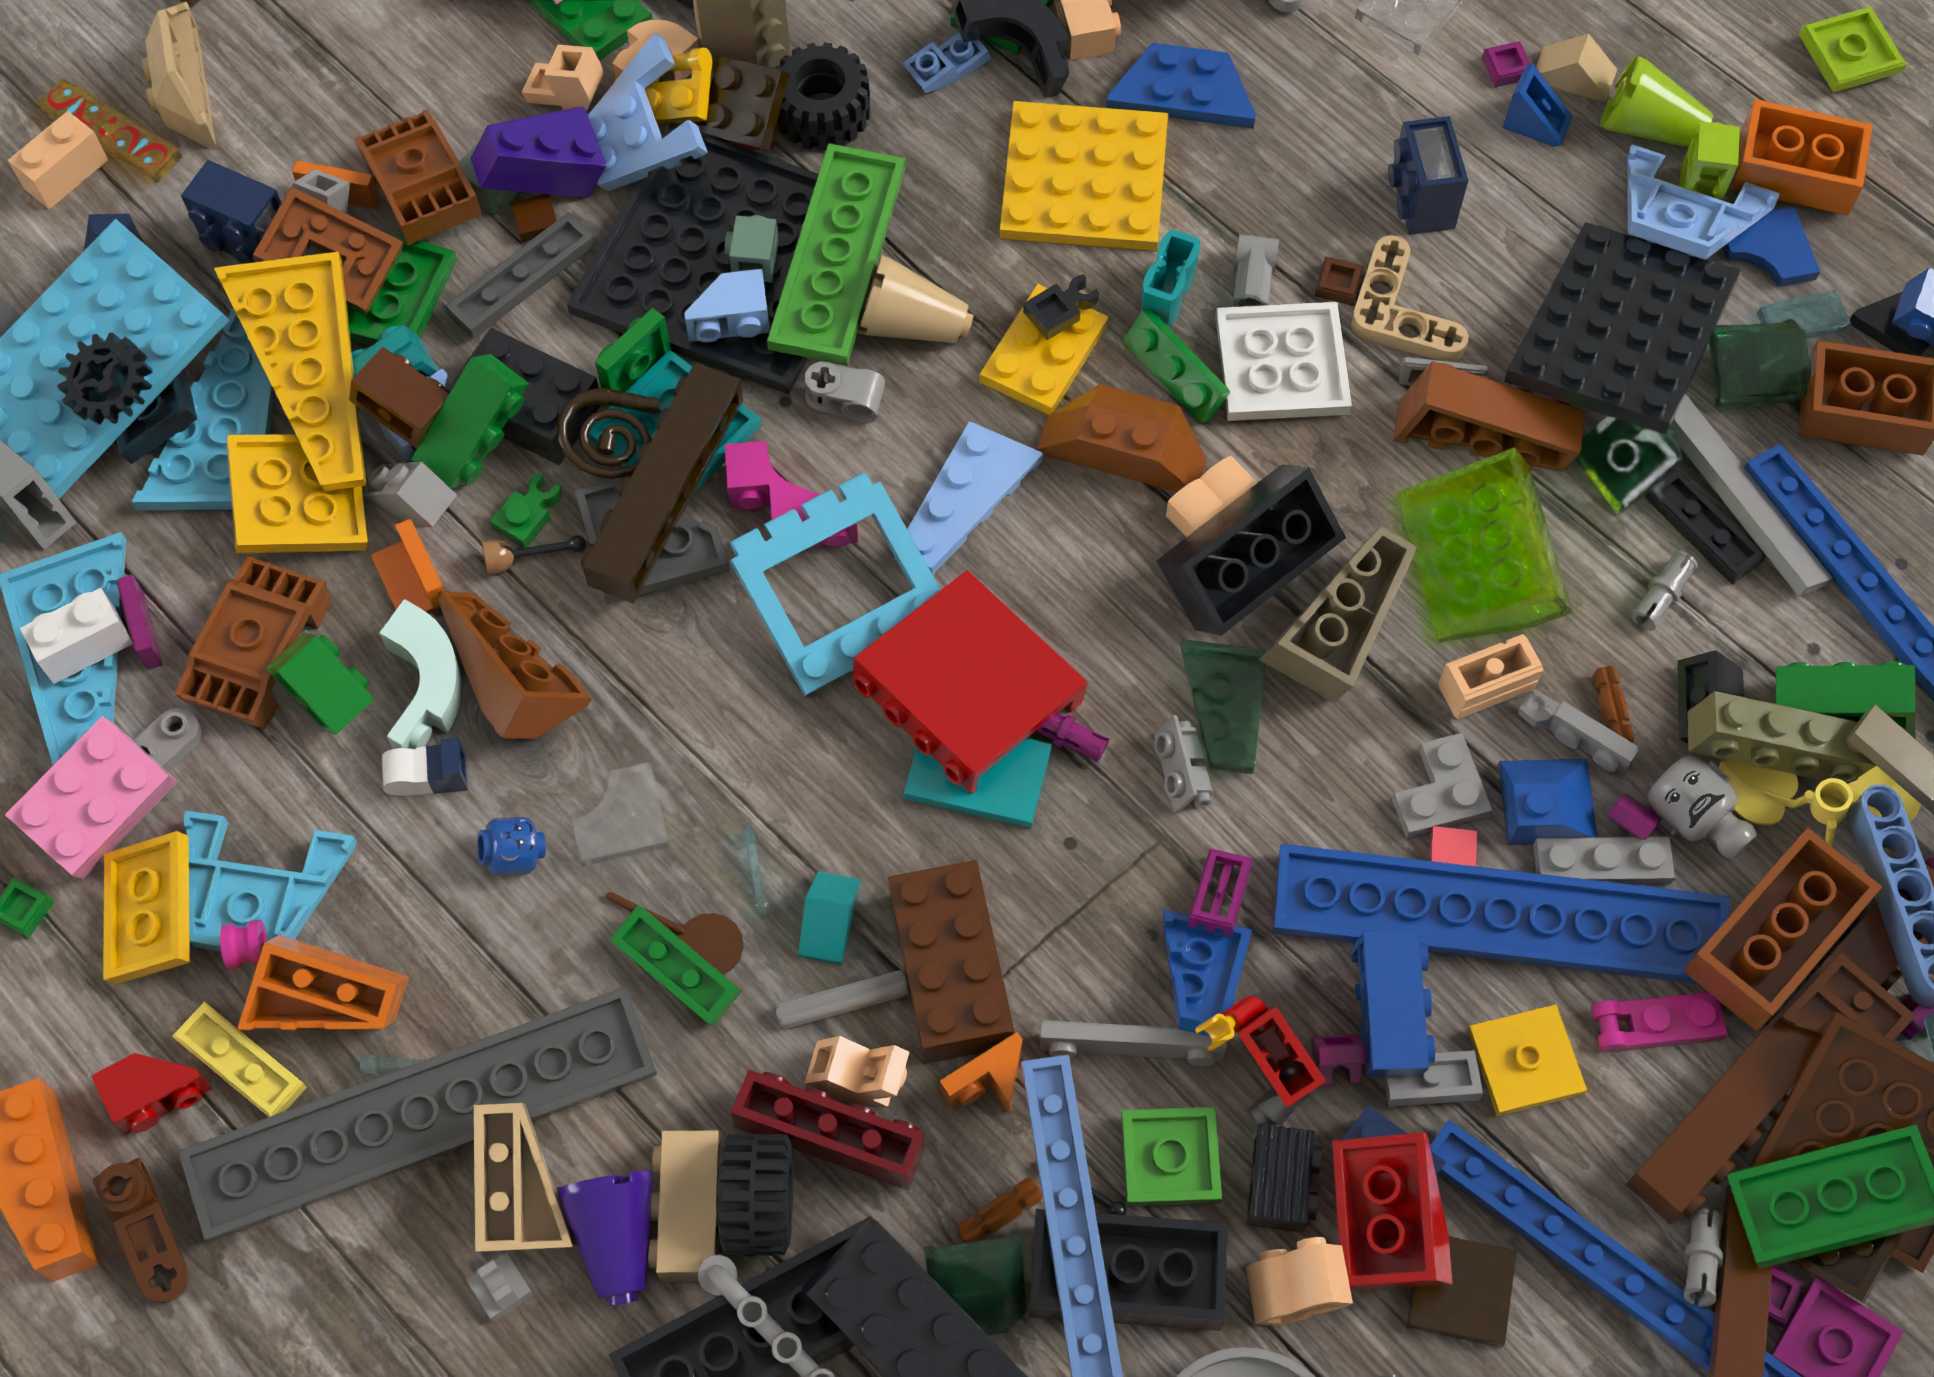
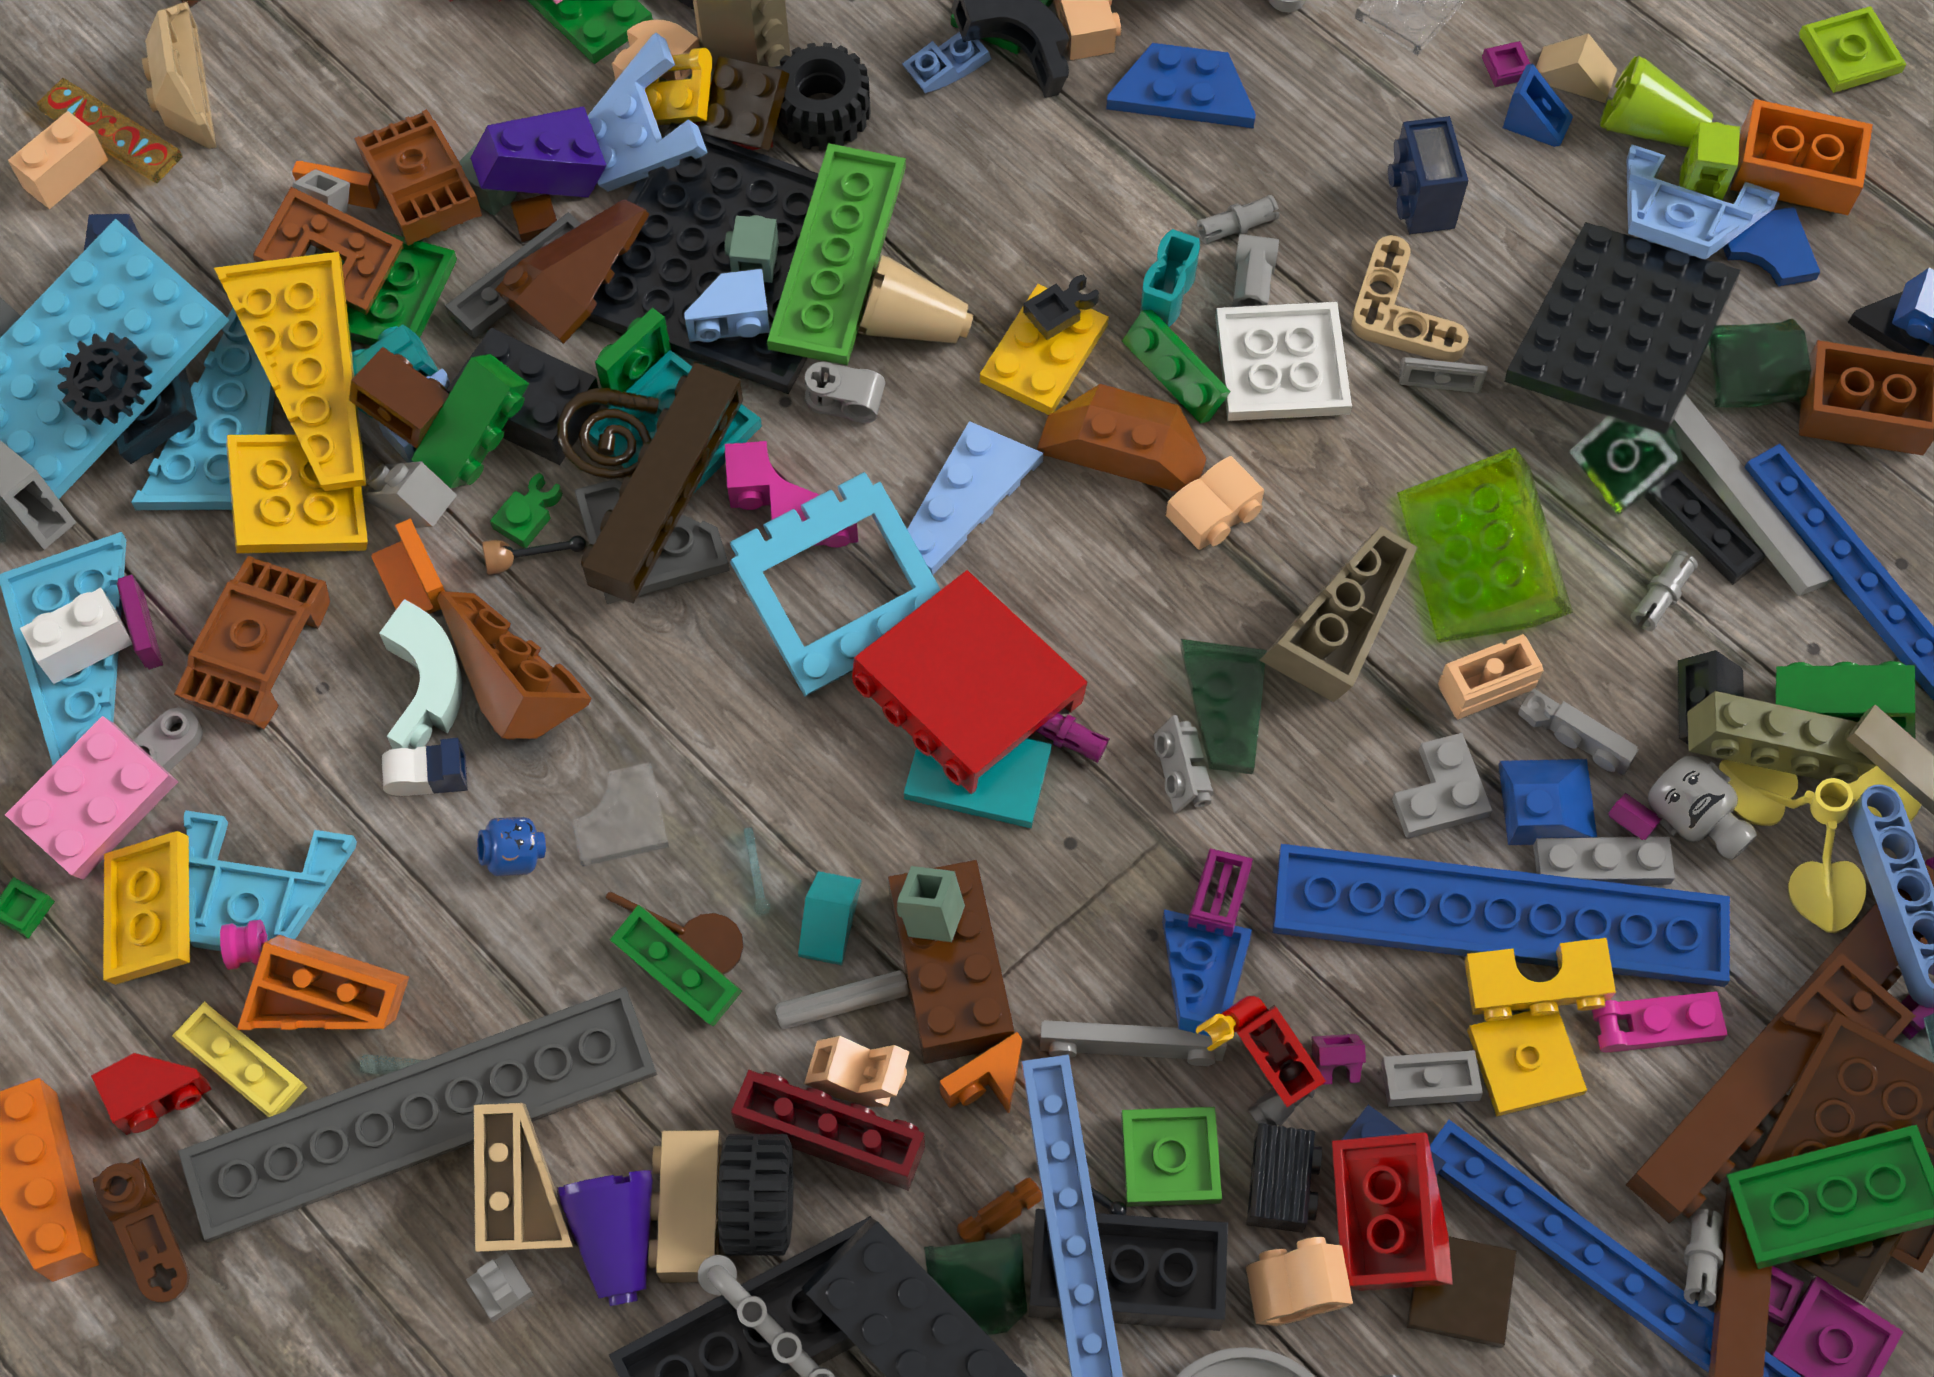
(230, 210): dark blue piece -> none
(321, 682): green brick -> none
(558, 282): none -> reddish brown wedge
(567, 79): light nougat brick -> none
(930, 903): none -> sand green brick
(1084, 176): yellow plate -> none
(1238, 219): none -> light grey pin
(1251, 549): black brick -> none
(1339, 281): reddish brown tile -> none
(1393, 1002): blue wedge -> none
(1453, 846): coral tile -> none
(1488, 418): dark orange wedge -> none
(1500, 988): none -> yellow arch
(1612, 702): dark orange axle -> none
(1782, 929): dark orange brick -> none
(1814, 313): clear light blue tile -> none

